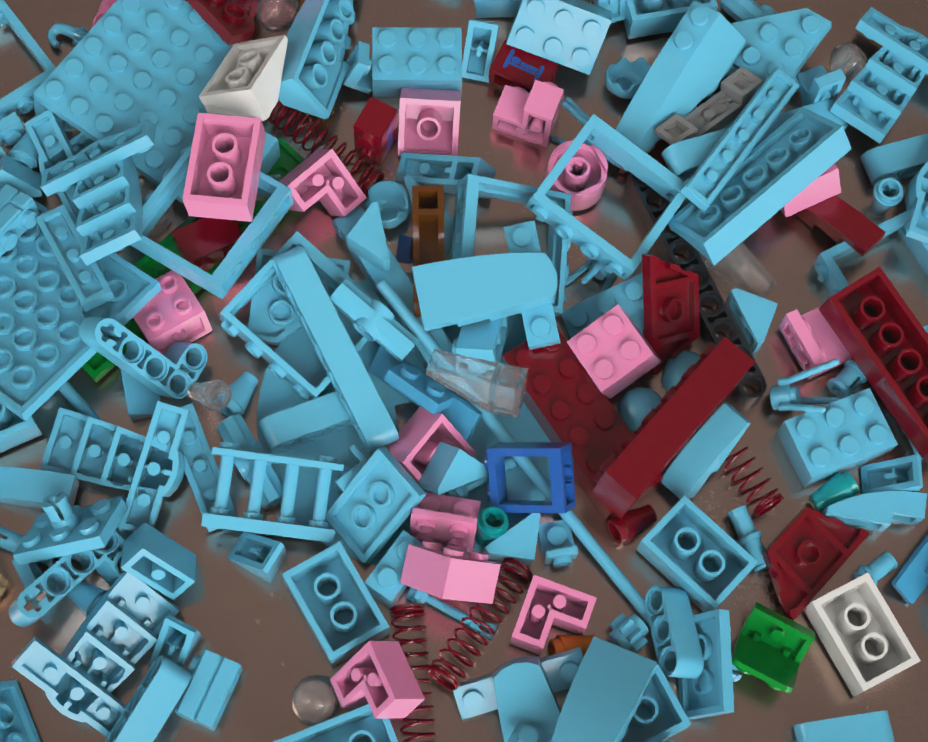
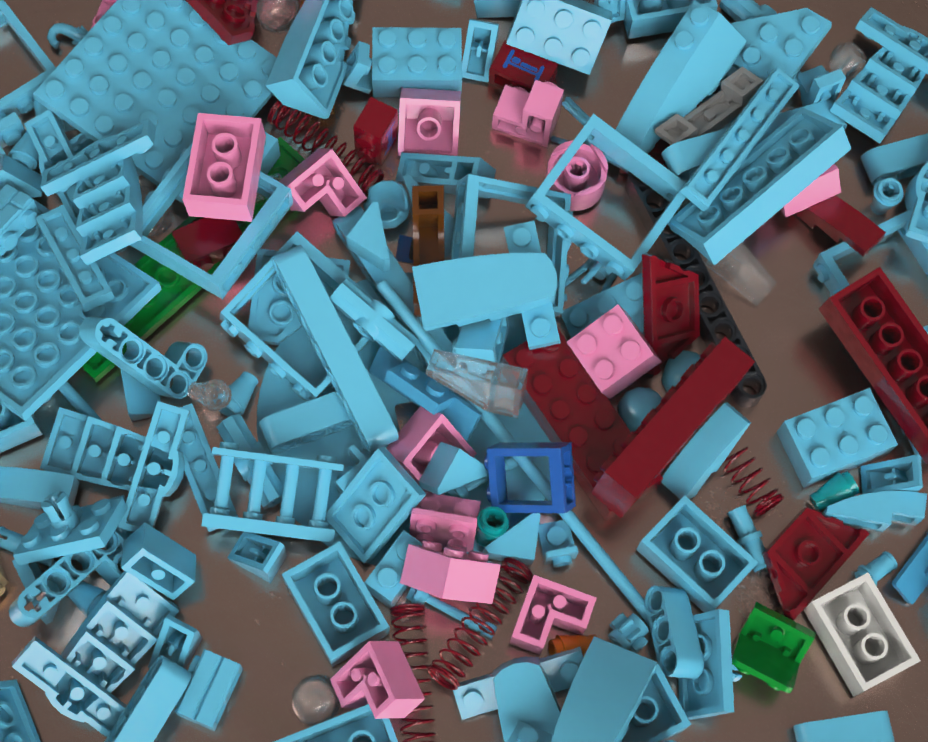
(172, 314): bright pink bracket -> none
(247, 79): white slope -> none
(626, 76): medium azure hair -> none
(631, 524): dark red cone -> none
(752, 316): medium azure slope -> none
(787, 397): medium azure plant -> none
(812, 340): bright pink bracket -> none
(846, 380): medium azure bush -> none

